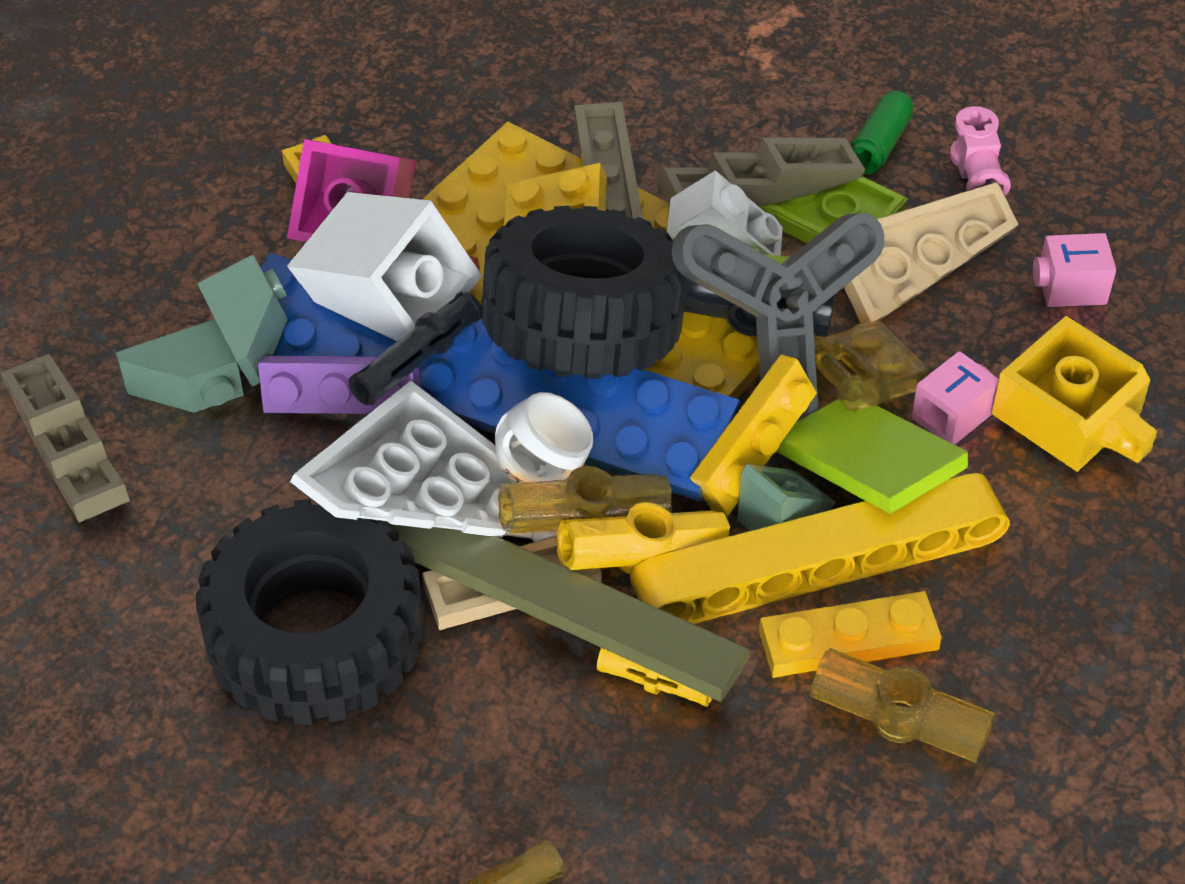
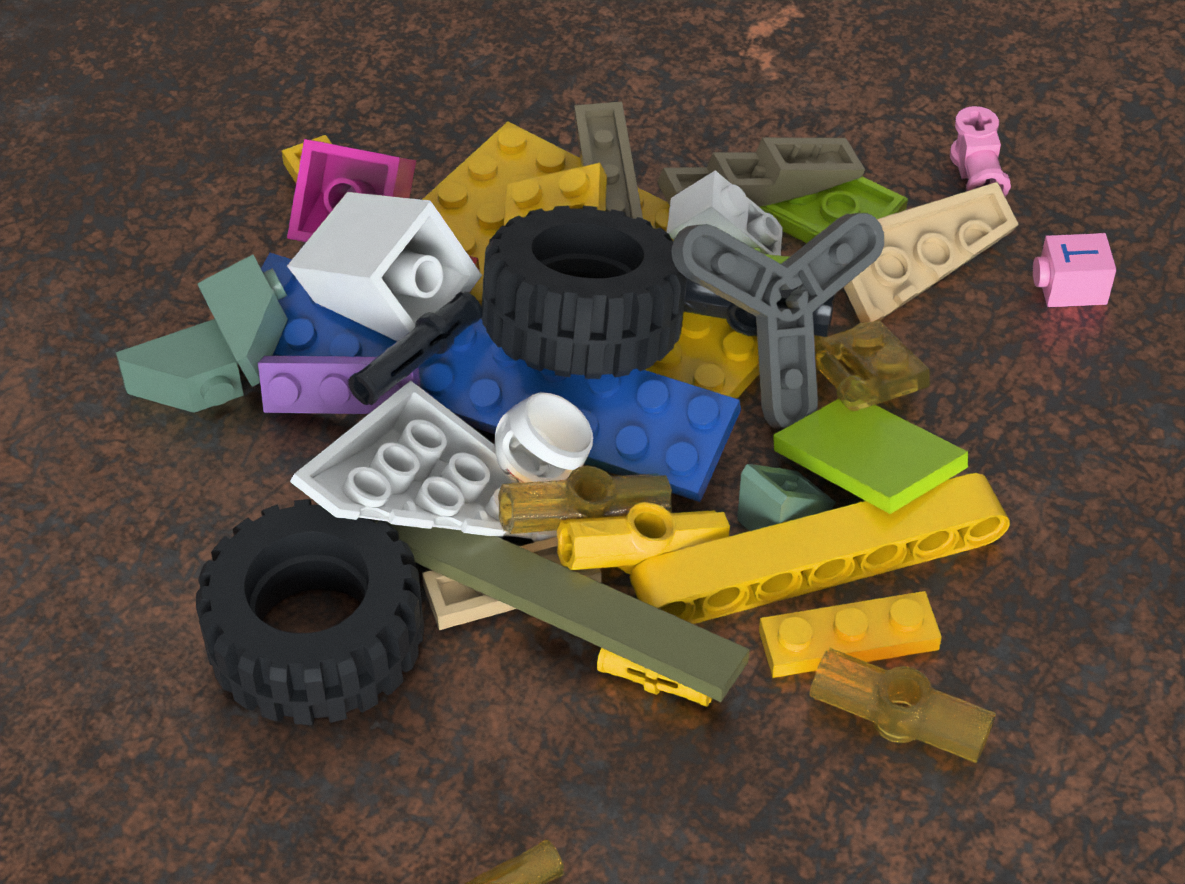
(65, 437): dark tan slope -> none
(754, 432): yellow plate -> none
(882, 130): green piece -> none
(955, 398): bright pink brick -> none
(1076, 396): yellow hinge -> none

